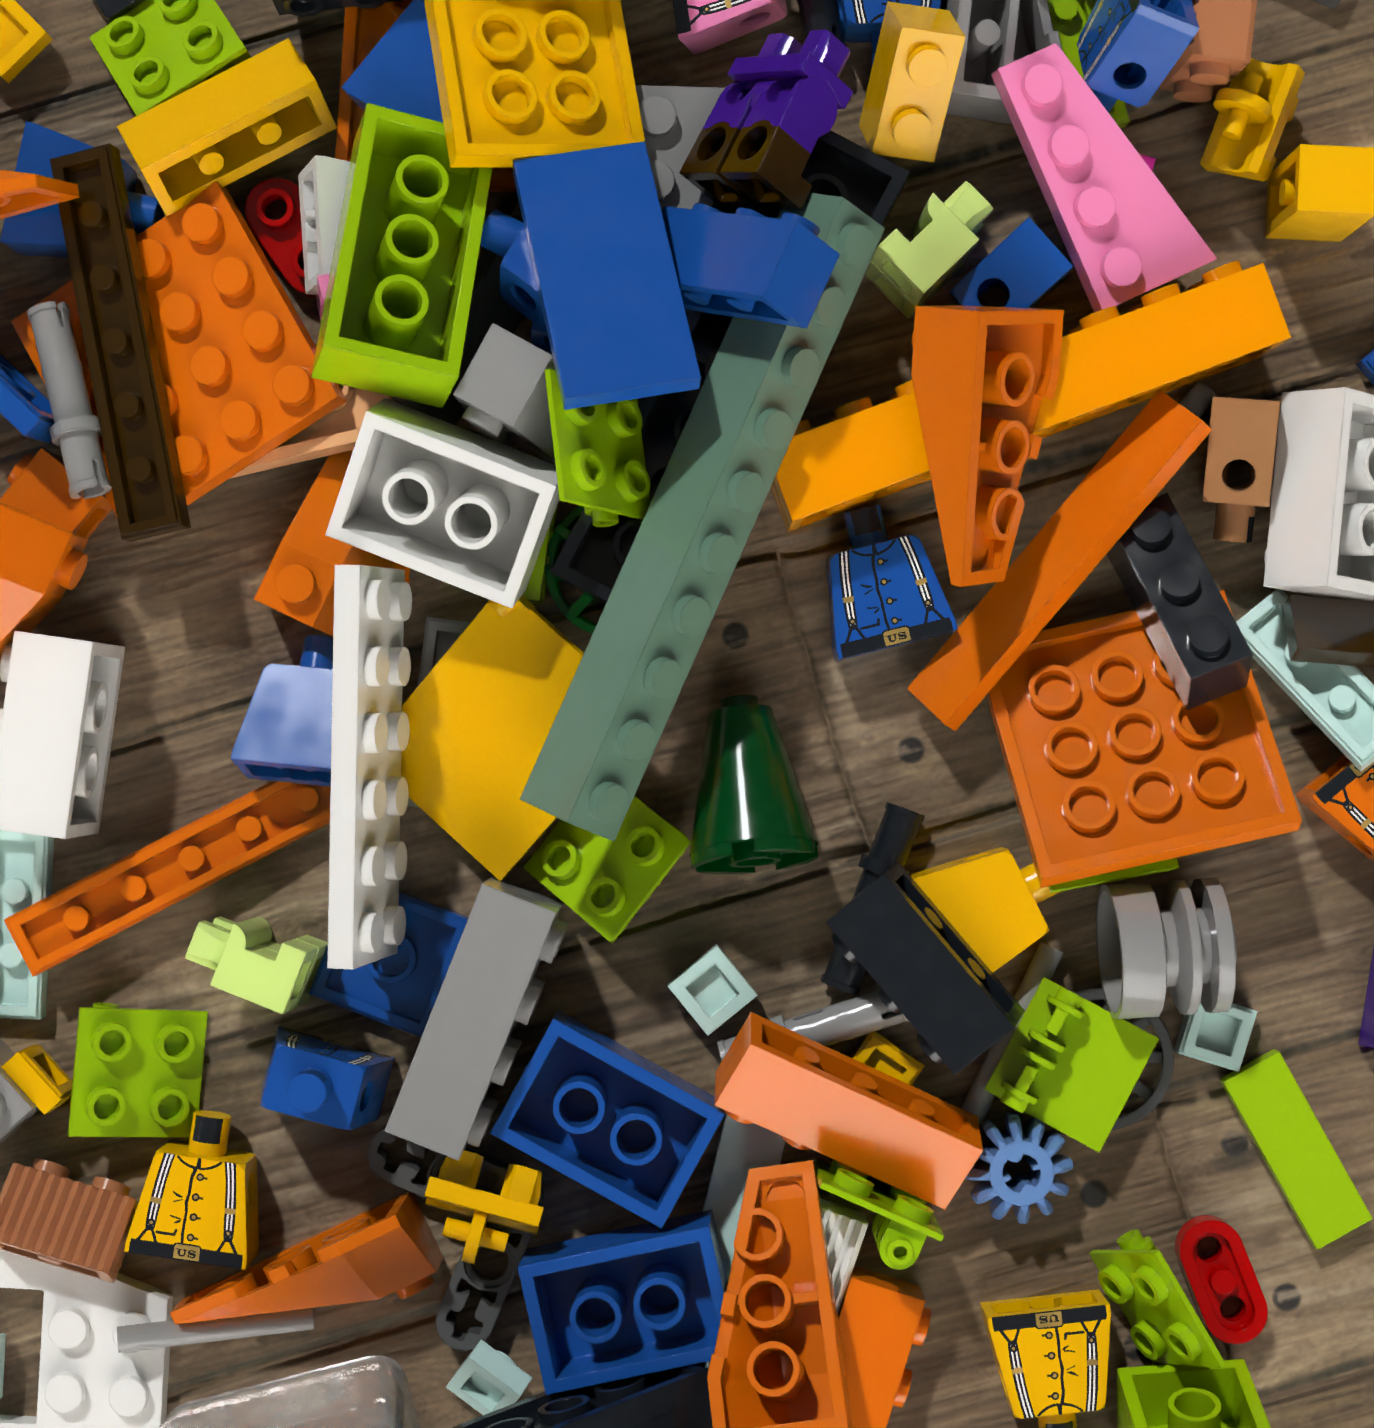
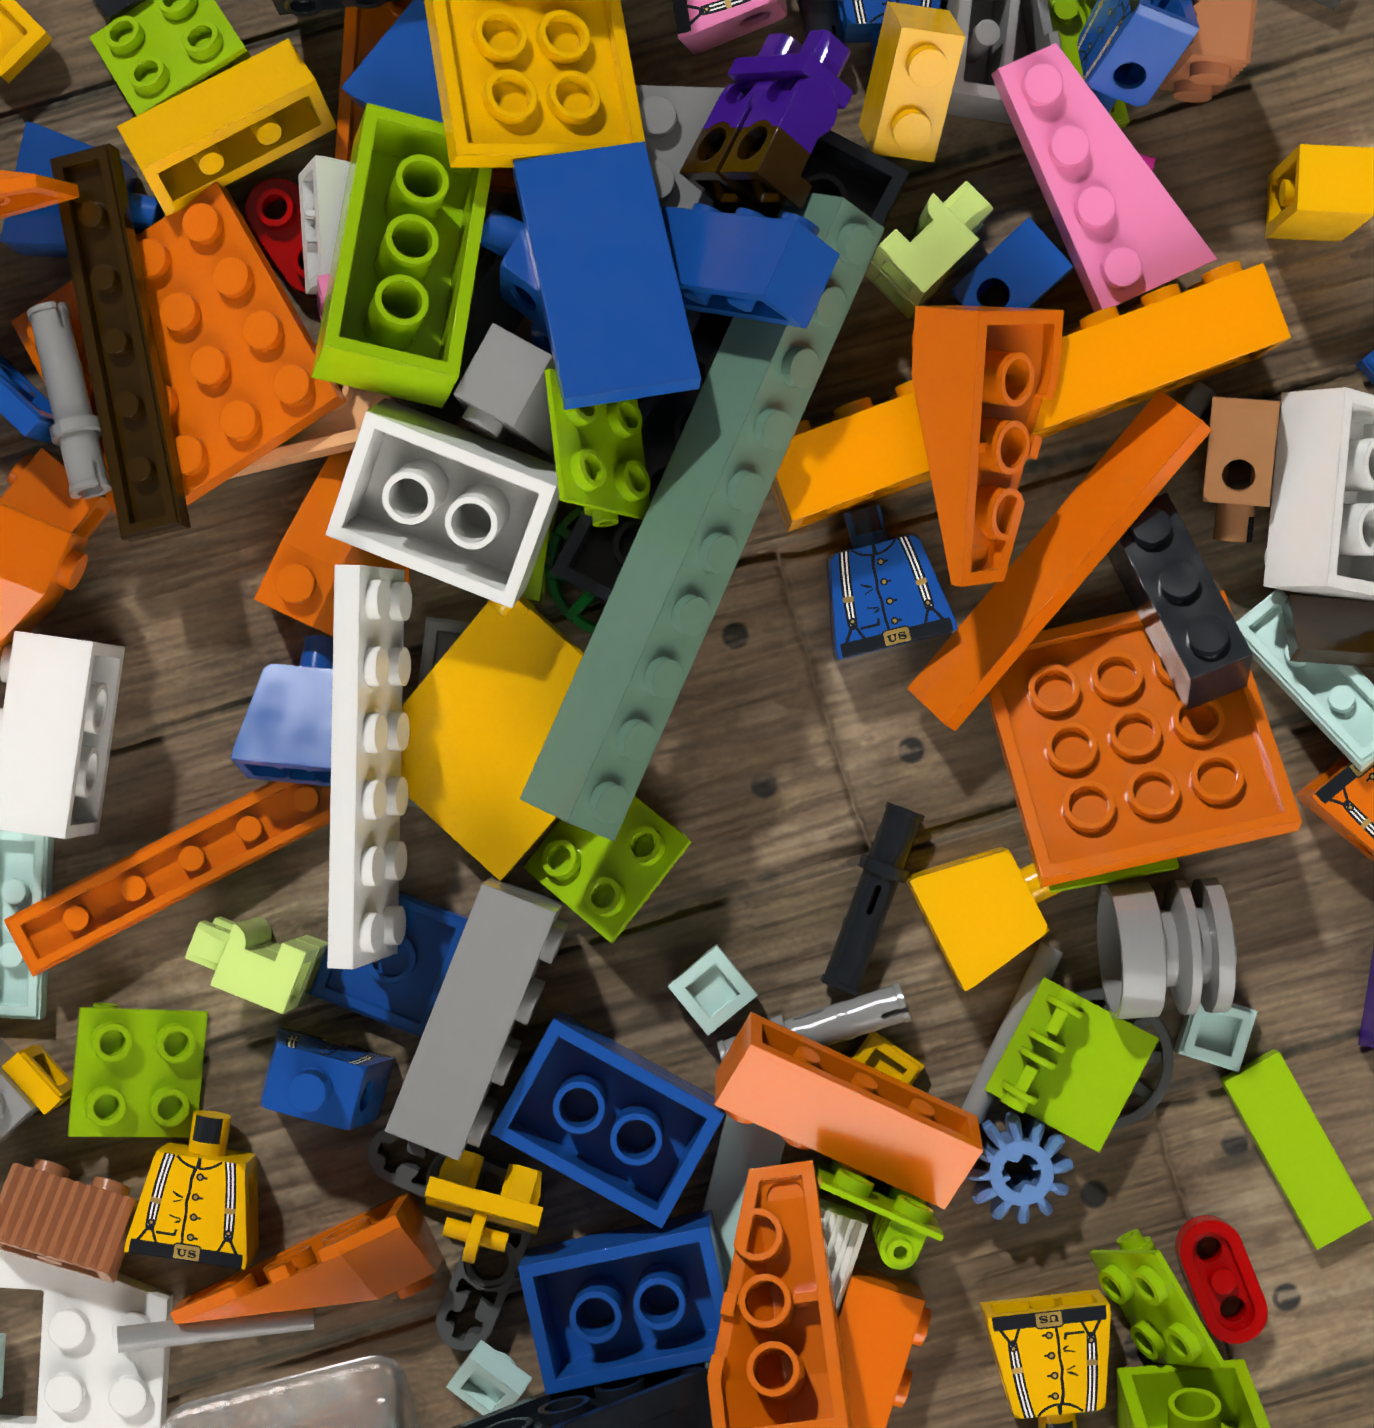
(748, 795): dark green cone -> none
(925, 969): black brick -> none
(1252, 120): yellow hips -> none

